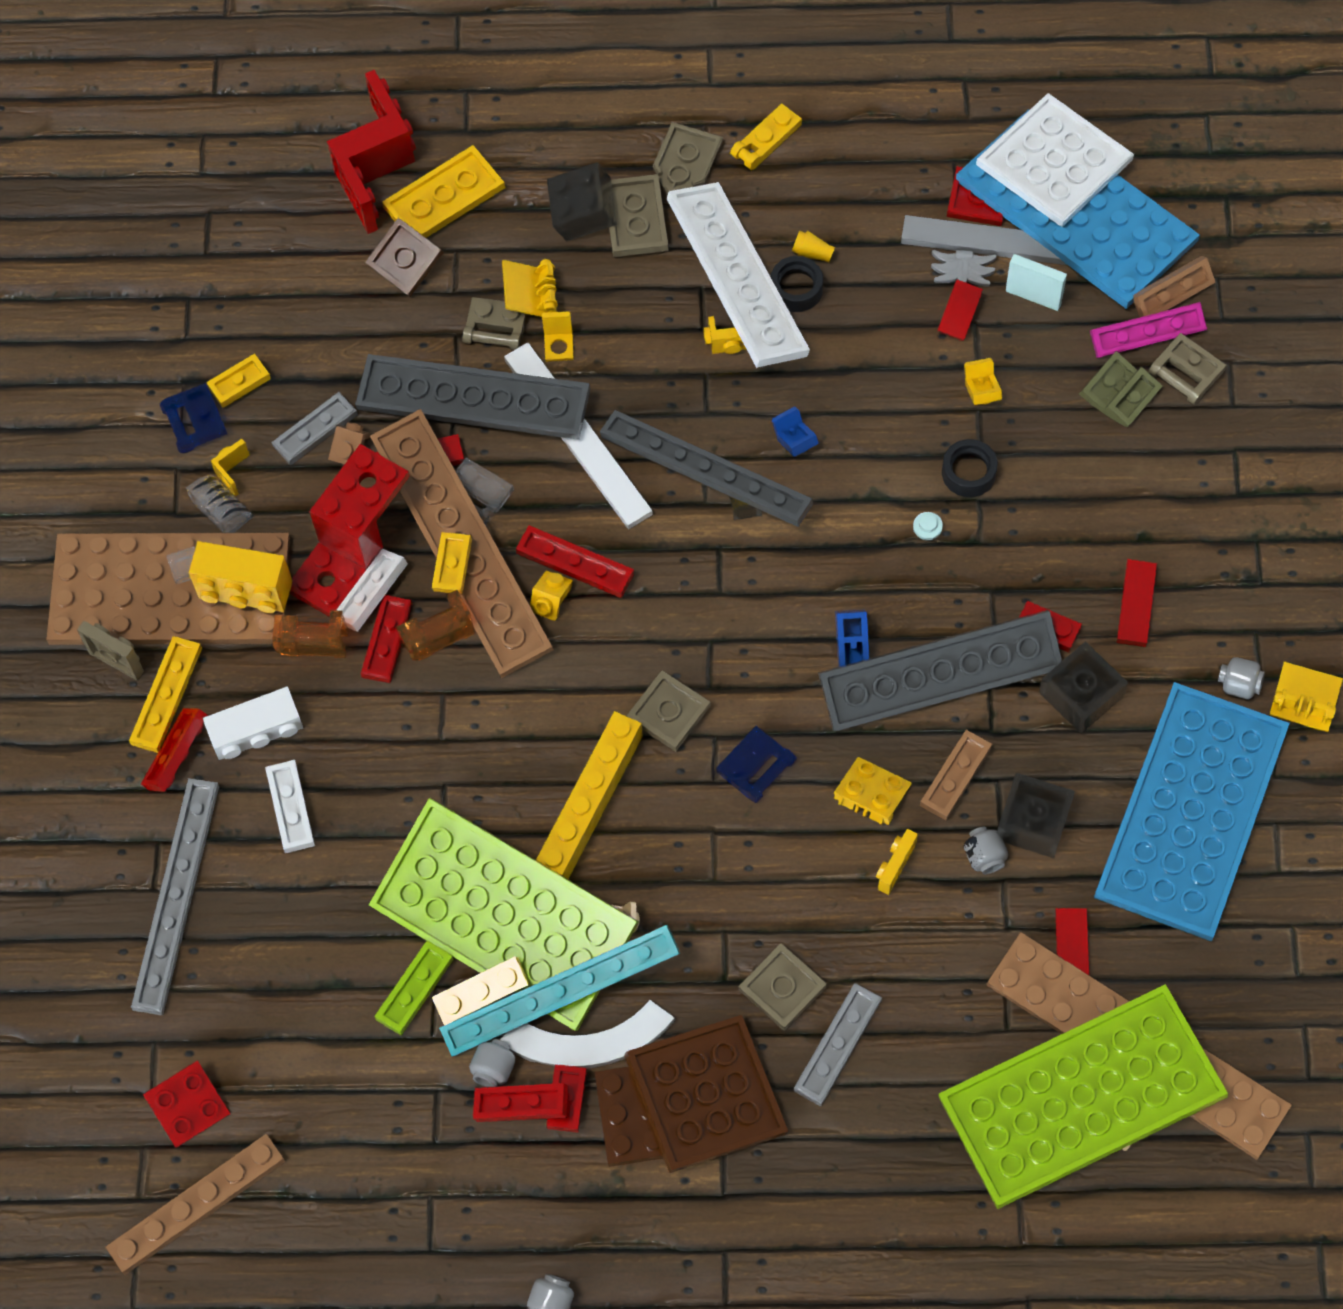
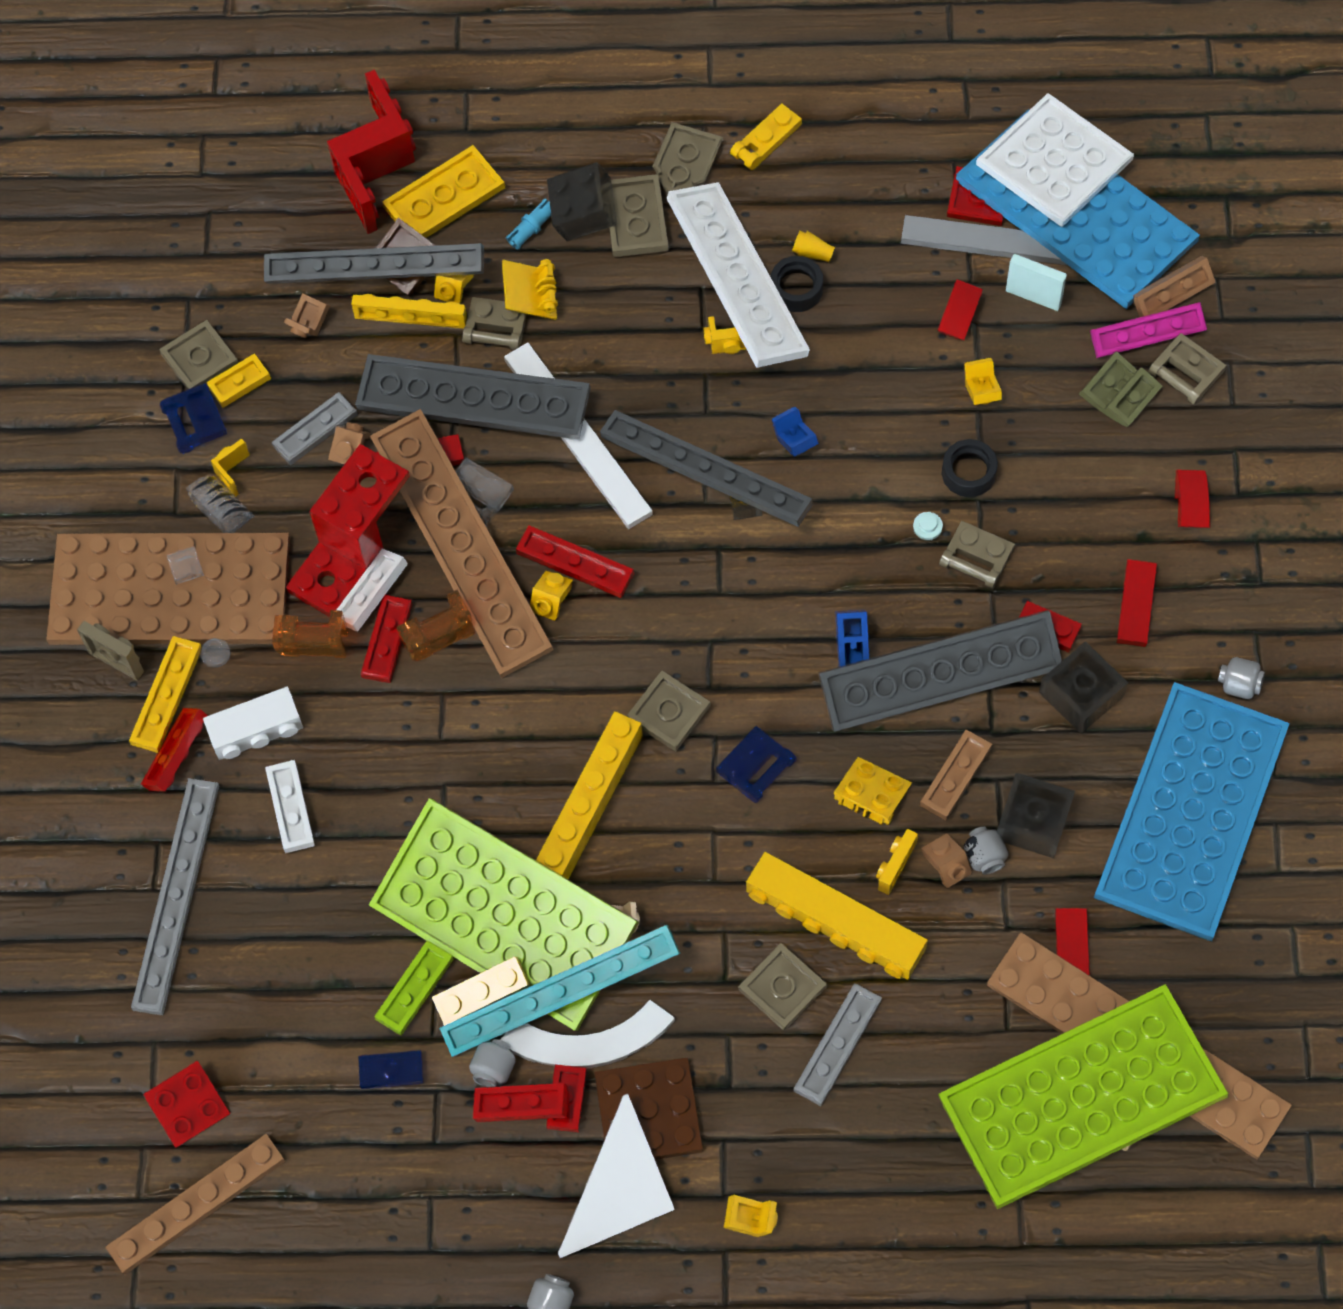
(198, 355): none -> dark tan plate
(215, 652): none -> clear plate
(240, 577): yellow piece -> none
(308, 316): none -> medium nougat bracket
(374, 263): none -> dark grey plate
(391, 1069): none -> clear blue plate
(409, 311): none -> yellow plate
(451, 287): none -> yellow bracket
(451, 562): yellow plate -> none
(530, 225): none -> medium azure pin
(556, 328): yellow bracket -> none
(621, 1187): none -> white tile
(705, 1093): reddish brown plate -> none
(750, 1216): none -> yellow bracket
(836, 916): none -> yellow brick
(947, 859): none -> medium nougat bracket
(963, 266): light grey piece -> none
(980, 547): none -> dark tan plate
(1193, 498): none -> red slope
(1306, 697): yellow hinge -> none

